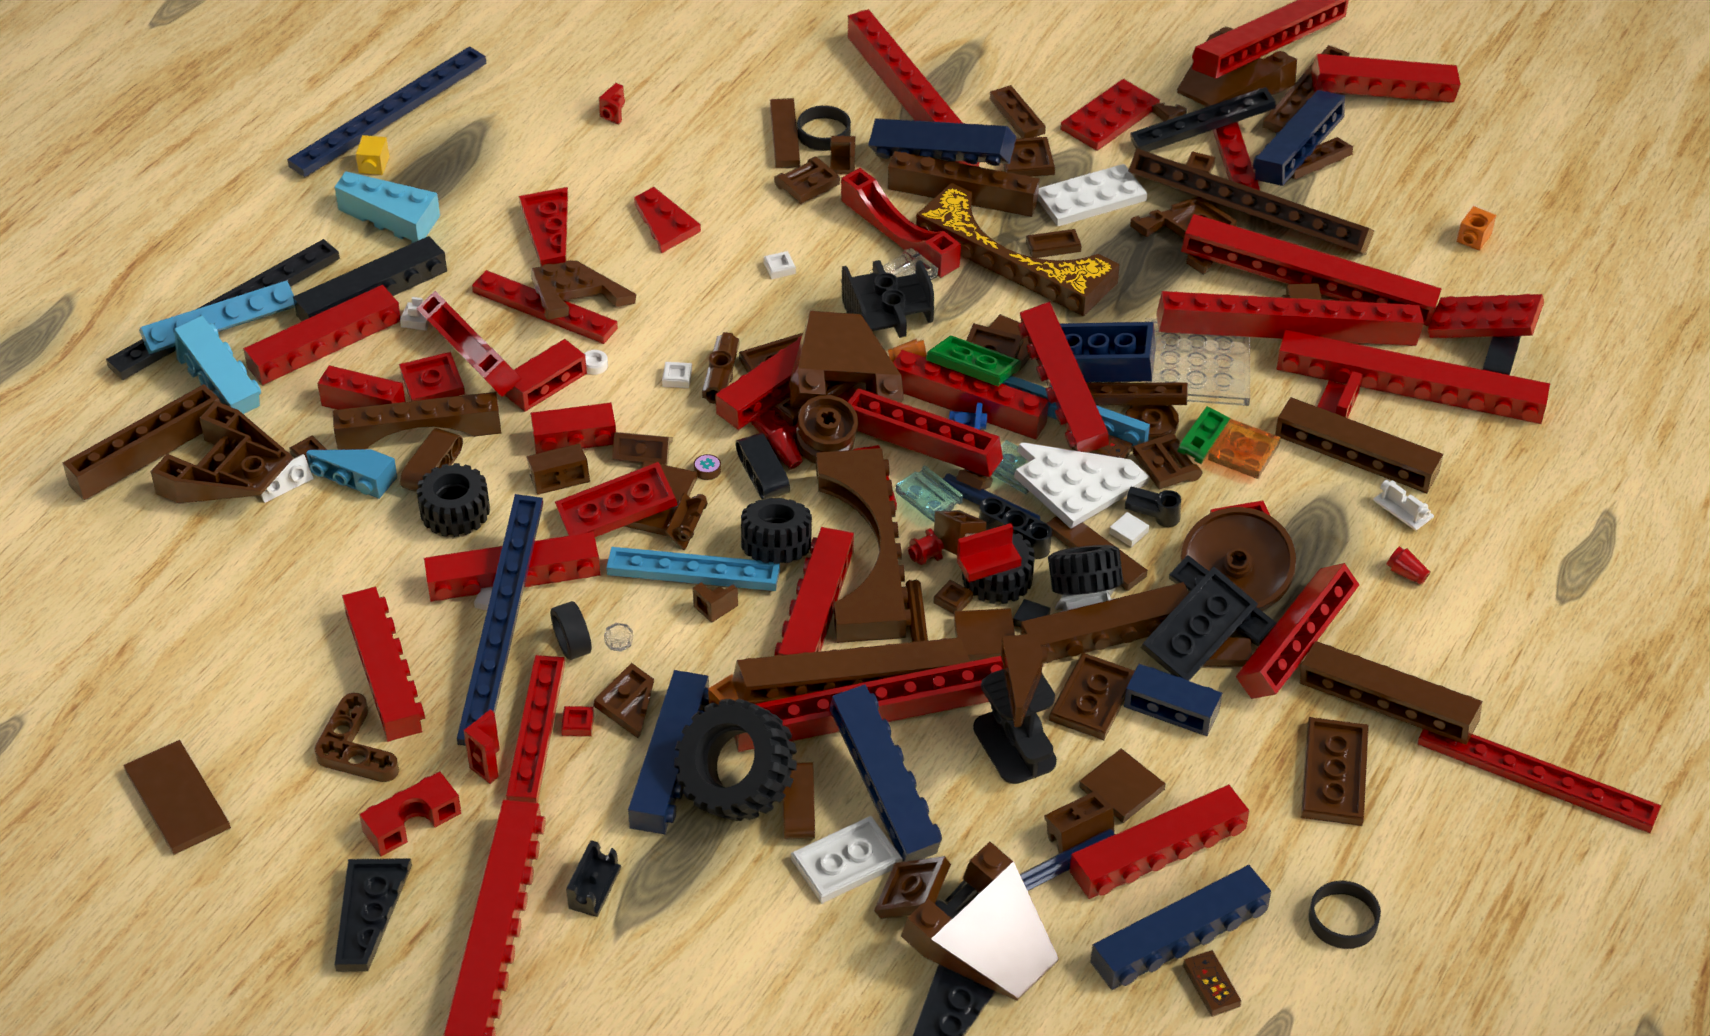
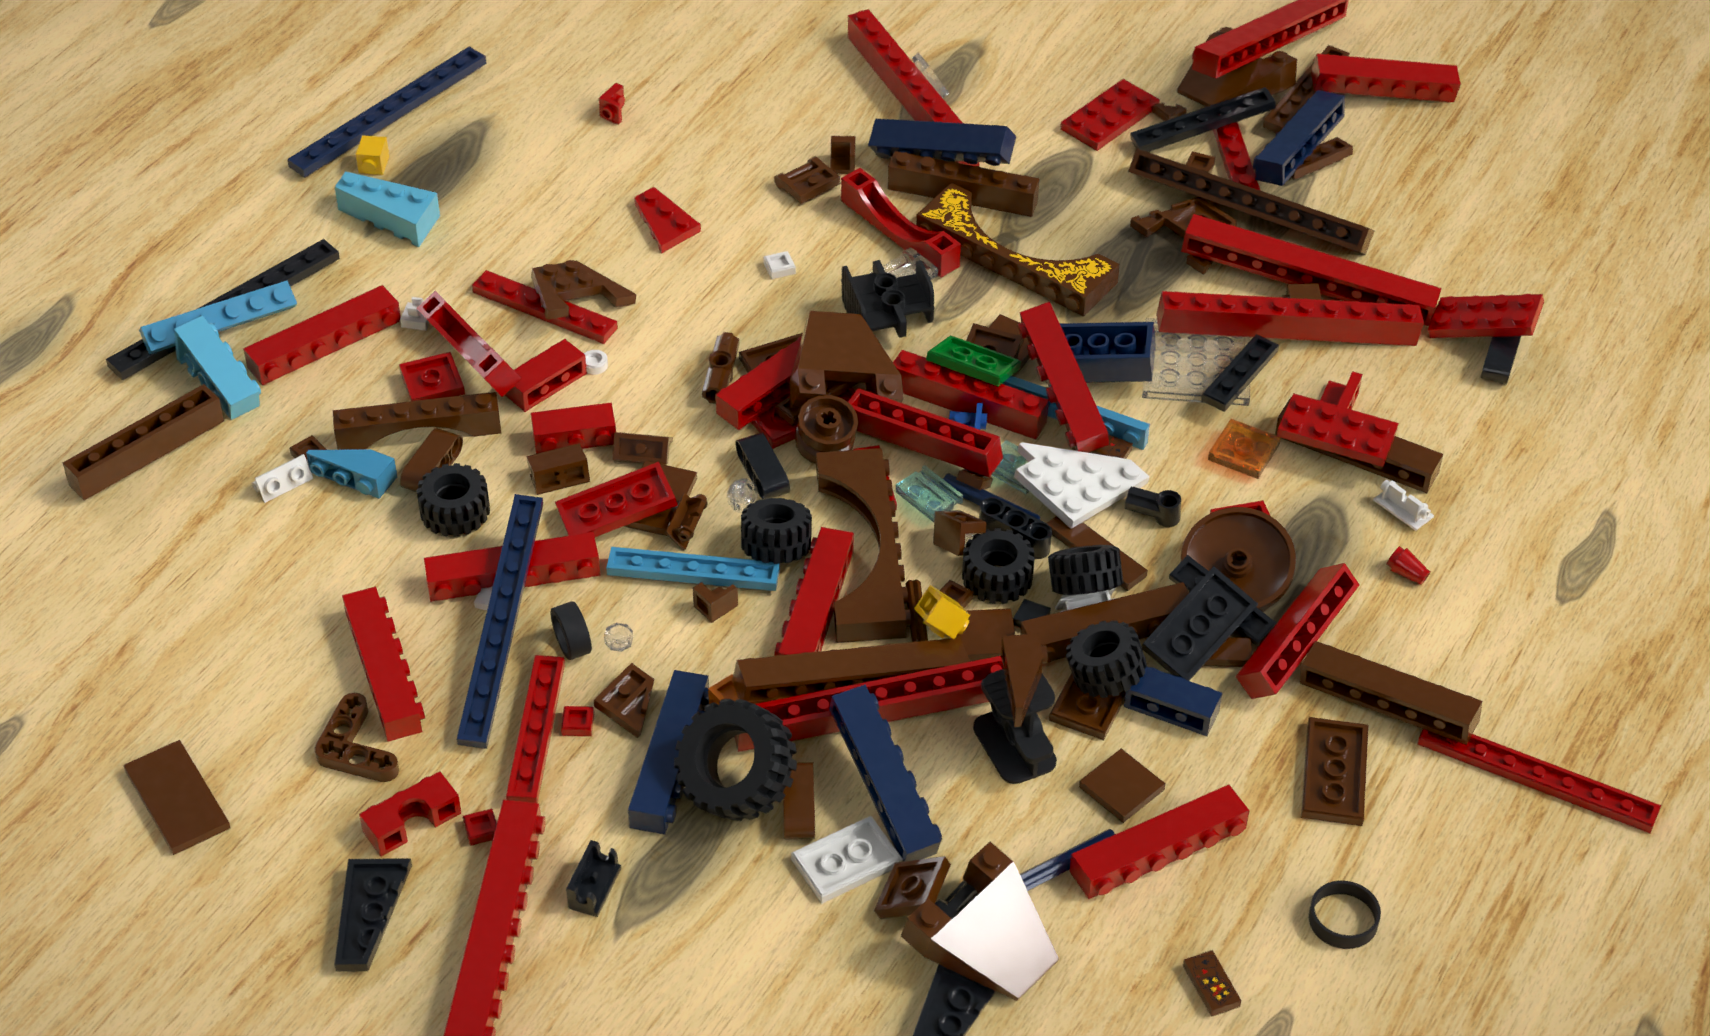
(236, 467): reddish brown wedge -> none
(352, 389): red brick -> none
(394, 271): black brick -> none
(480, 826): none -> red tile
(482, 746): red panel -> none
(547, 223): red wing -> none
(677, 375): white tile -> none
(707, 467): tile -> none
(740, 494): none -> clear plate
(784, 133): reddish brown tile -> none
(785, 447): red cone -> none
(820, 112): black tyre -> none
(913, 346): orange cone -> none
(925, 548): red brick -> none
(929, 74): none -> clear tile
(942, 613): none -> yellow brick
(987, 553): red panel -> none
(1017, 112): reddish brown plate -> none
(1031, 158): reddish brown tile -> none
(1053, 243): reddish brown tile -> none
(1079, 821): reddish brown hinge -> none
(1091, 195): white plate -> none
(1106, 659): none -> black tyre
(1129, 529): white tile -> none
(1139, 393): reddish brown tile -> none
(1160, 465): reddish brown plate -> none
(1162, 418): reddish brown tile -> none
(1180, 927): dark blue brick -> none
(1203, 434): green plate -> none
(1240, 373): none -> black tile
(1337, 429): none -> red plate
(1414, 376): red brick -> none
(1476, 228): orange brick -> none

